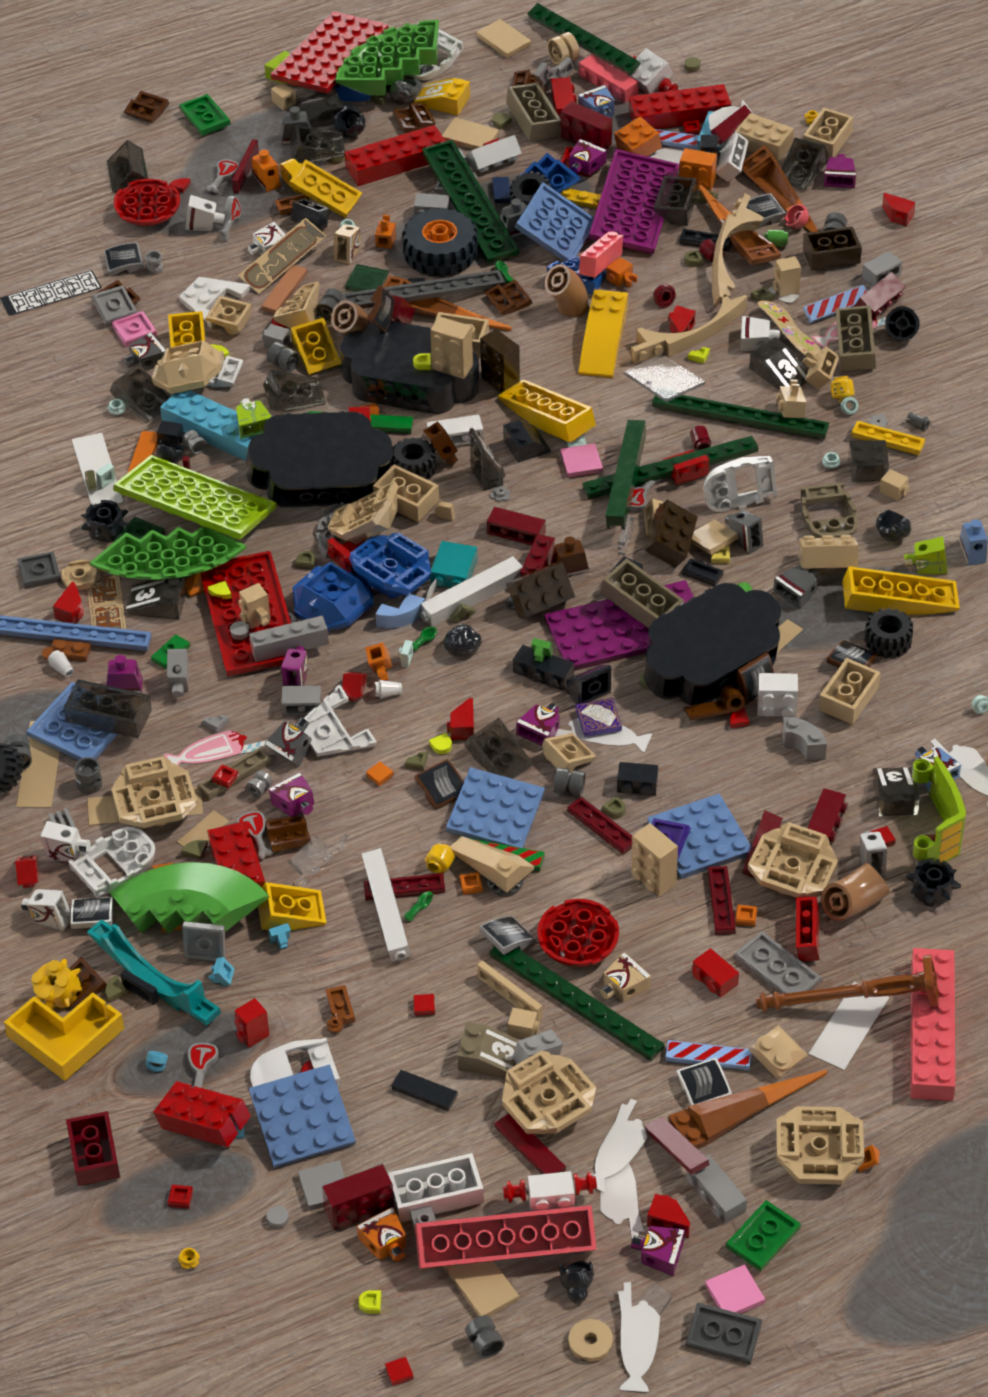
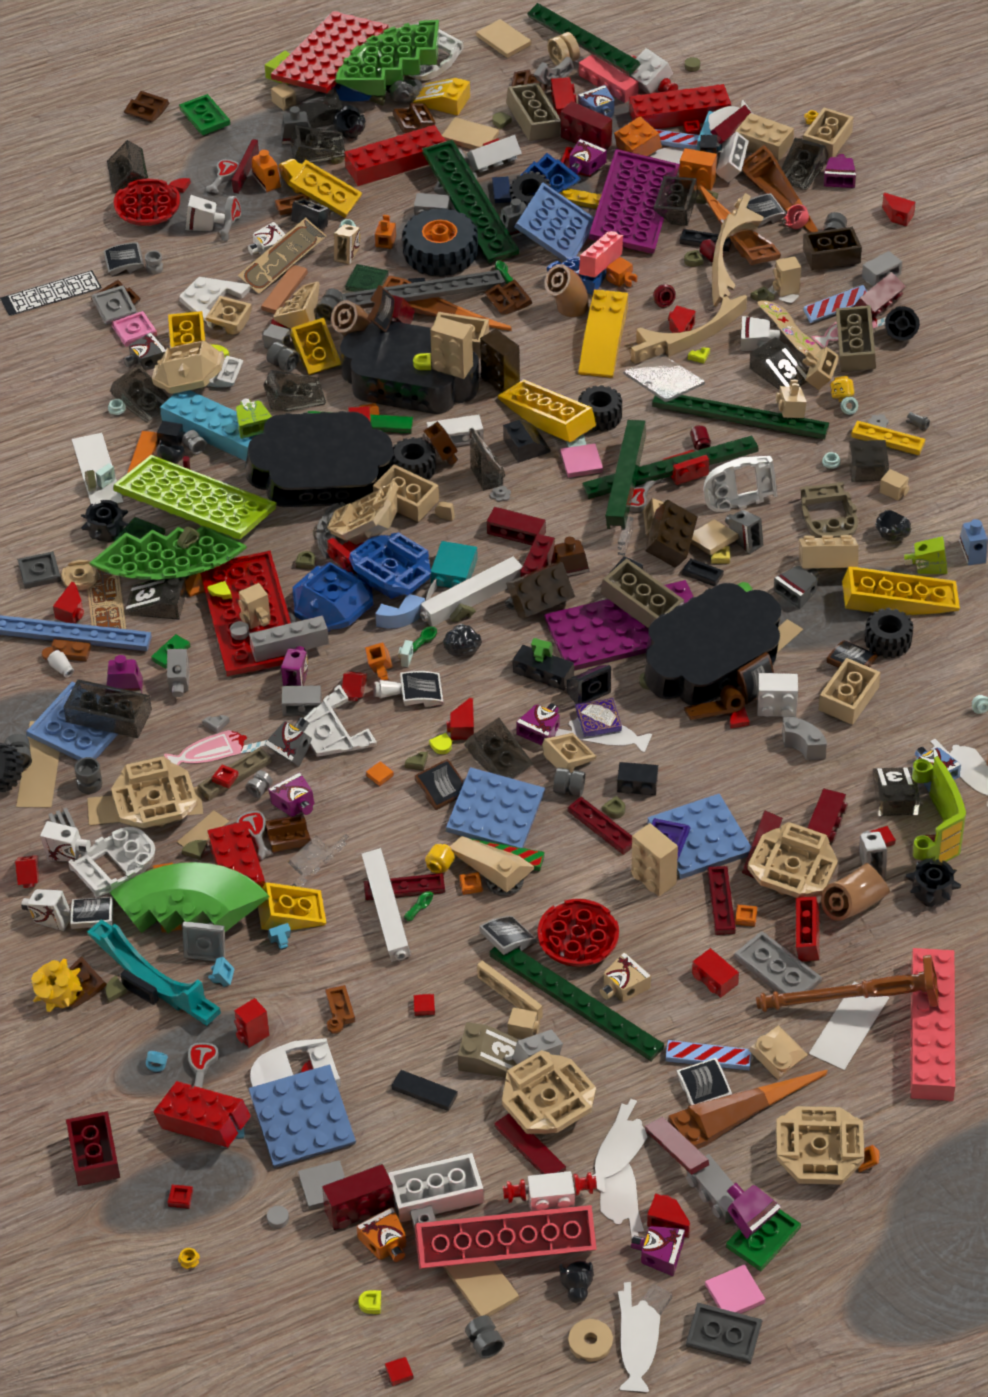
(68, 1041): yellow piece -> none
(188, 537): none -> olive tile
(421, 688): none -> slope
(605, 405): none -> black tyre
(751, 1208): none -> magenta torso
(777, 237): bright green brick -> none

